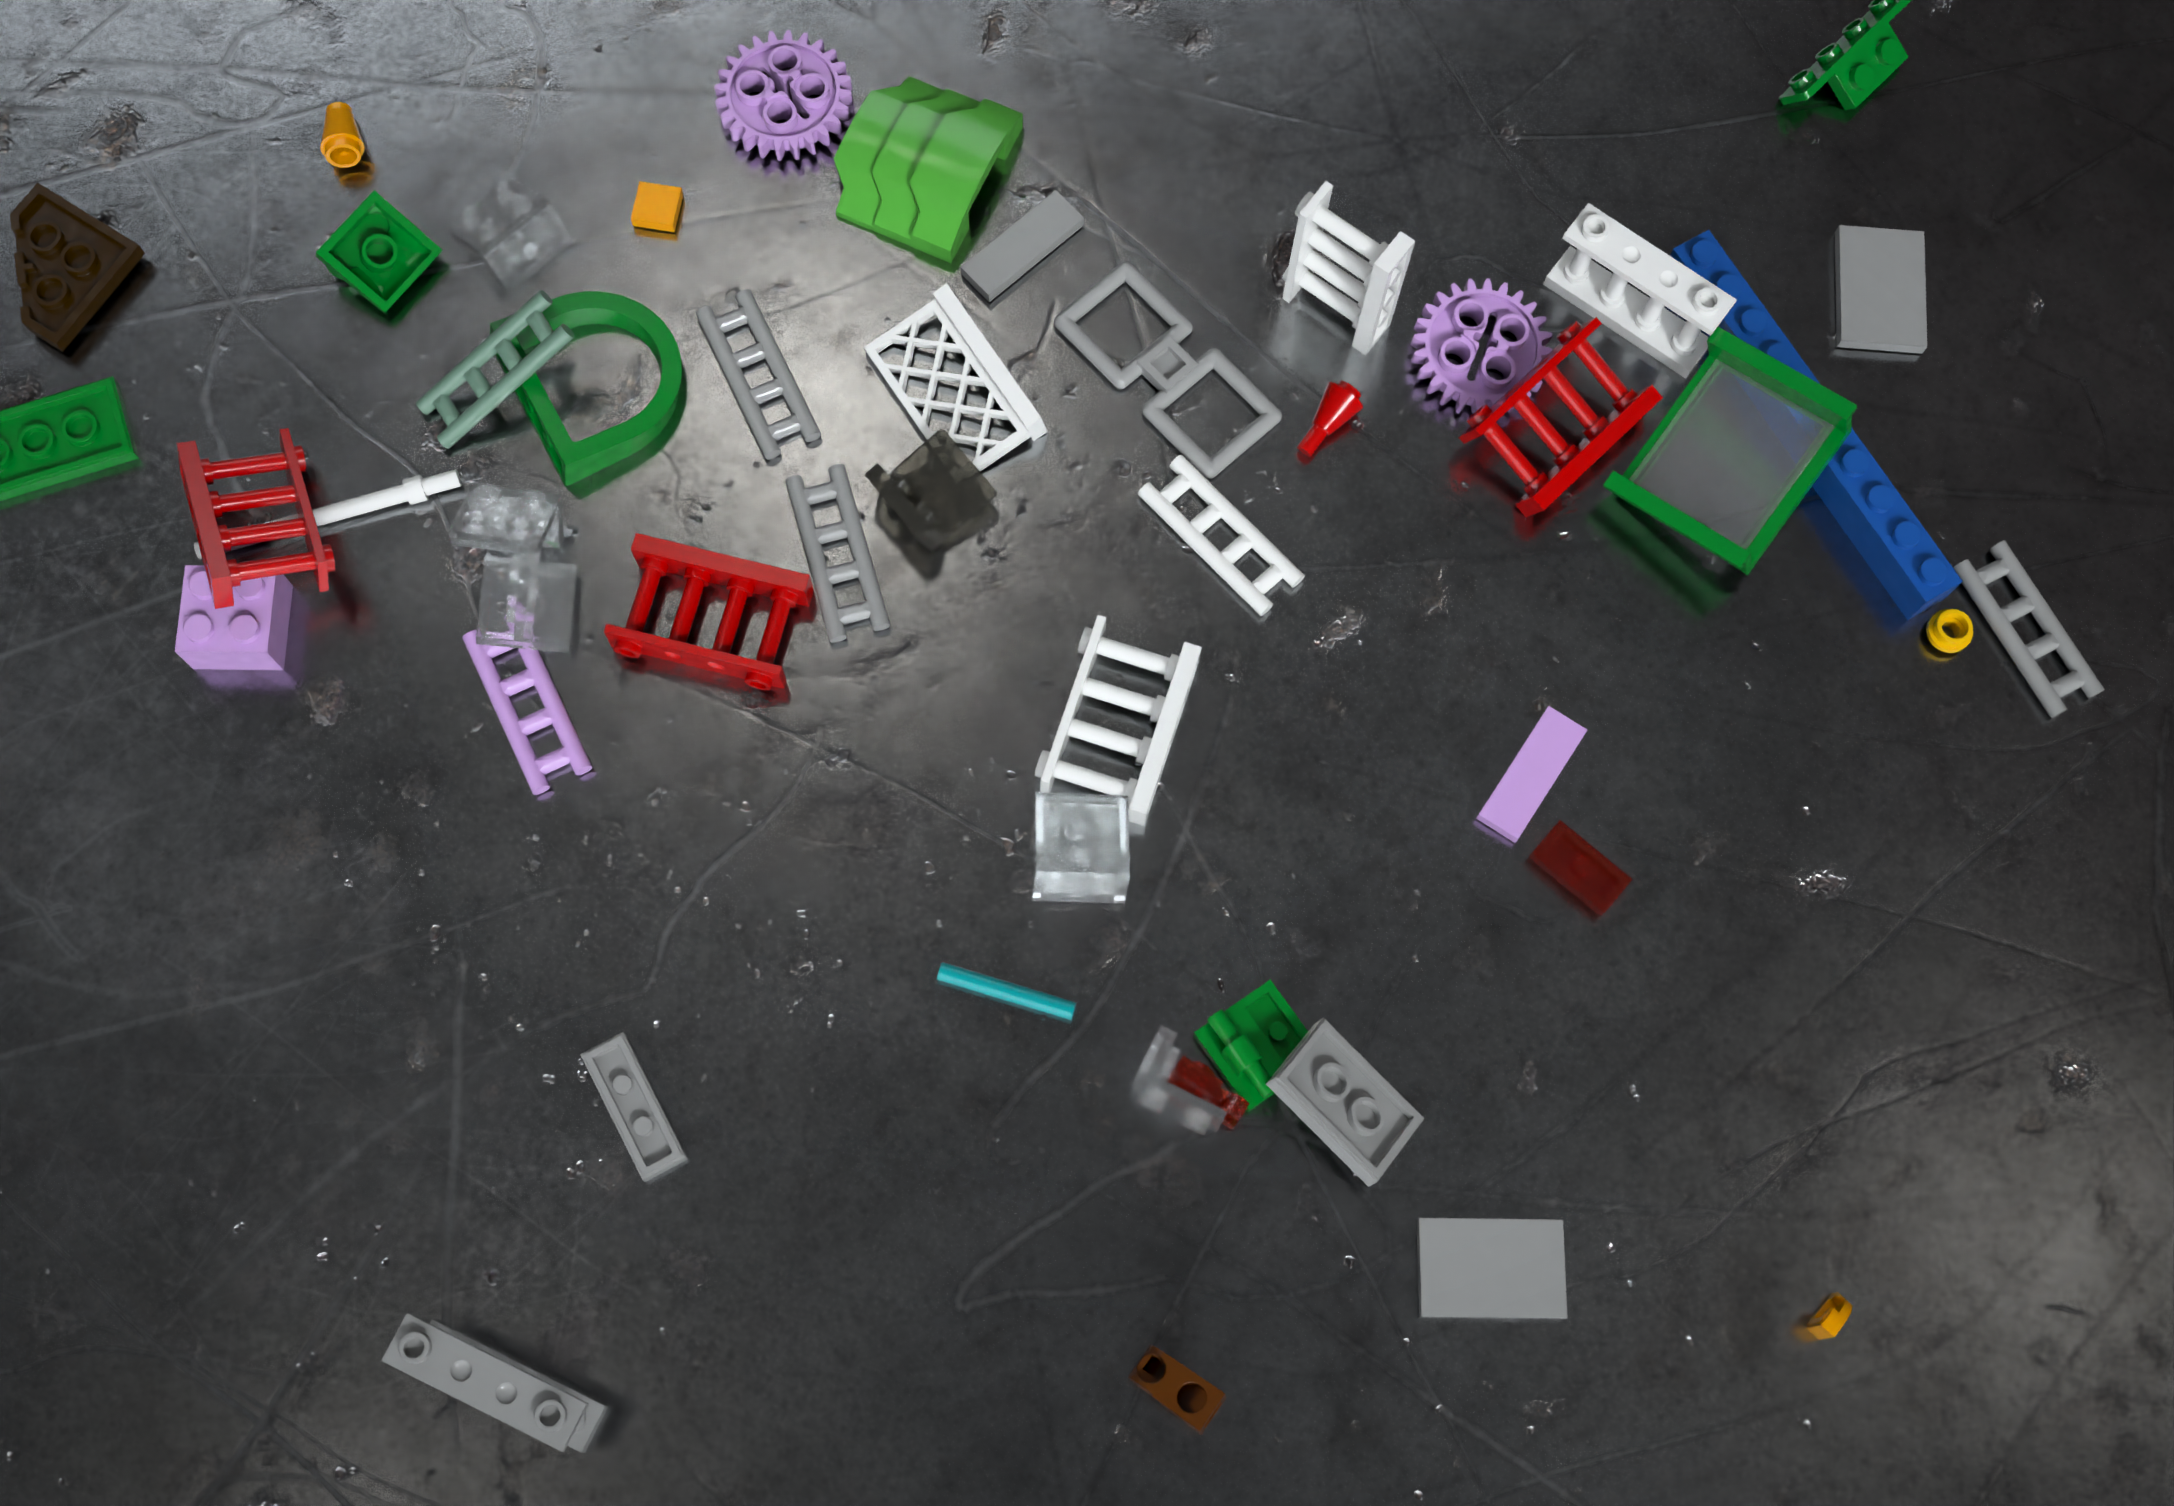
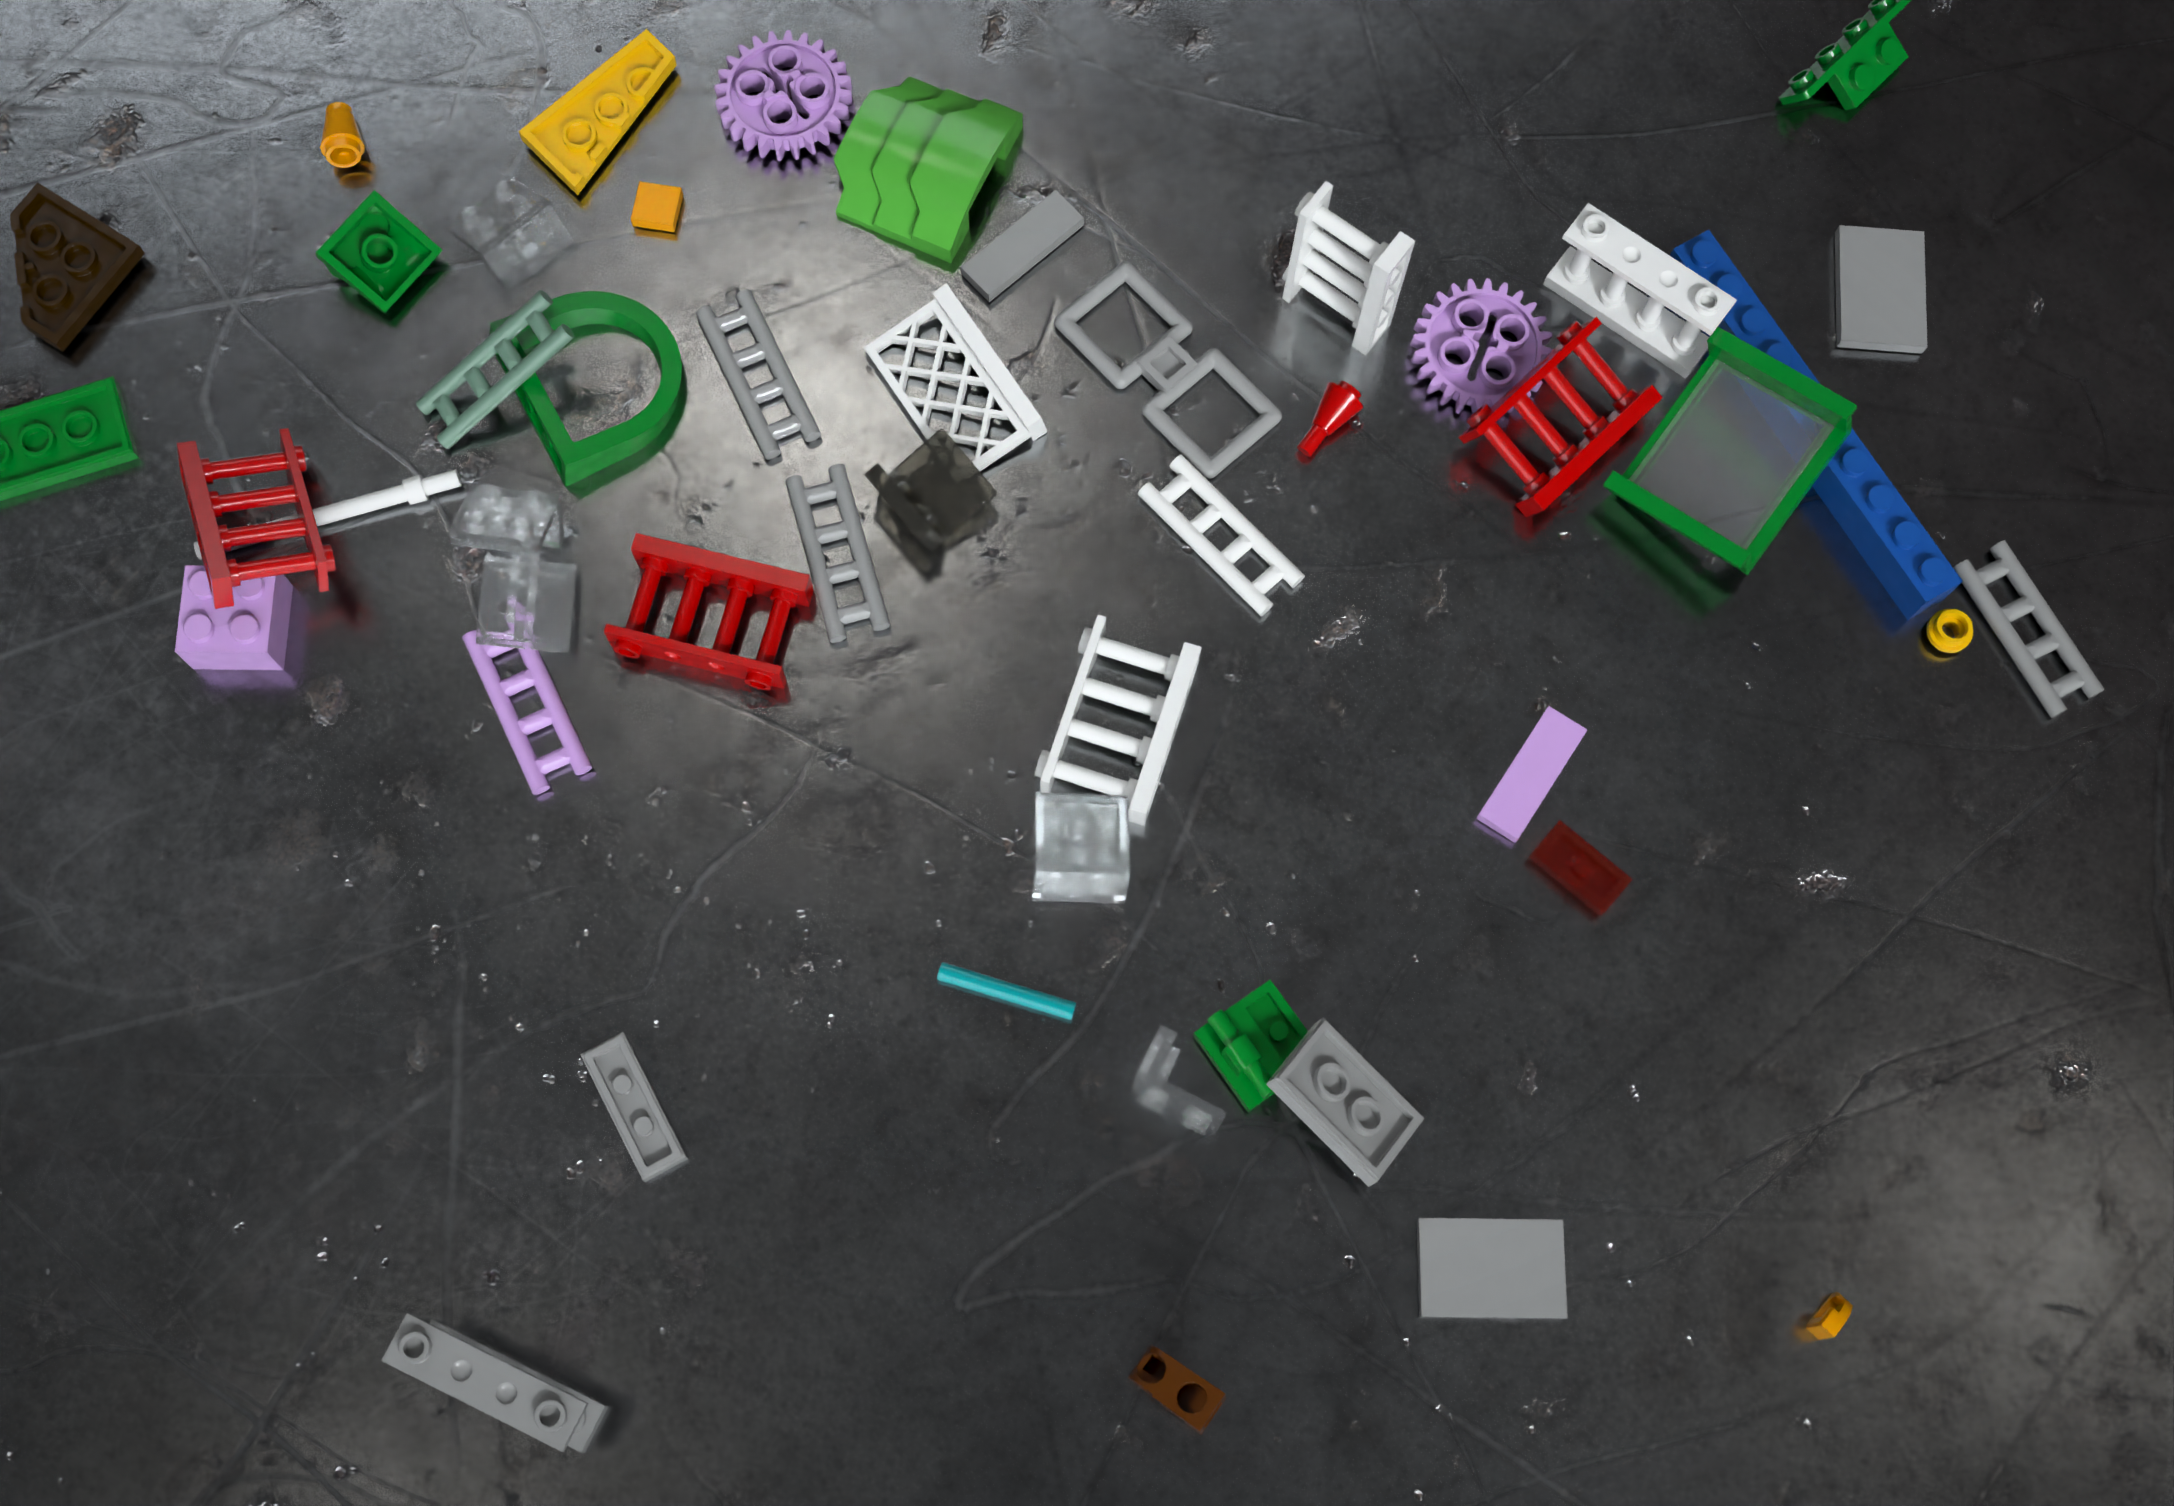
(596, 113): none -> yellow wing
(1203, 1083): clear red plate -> none

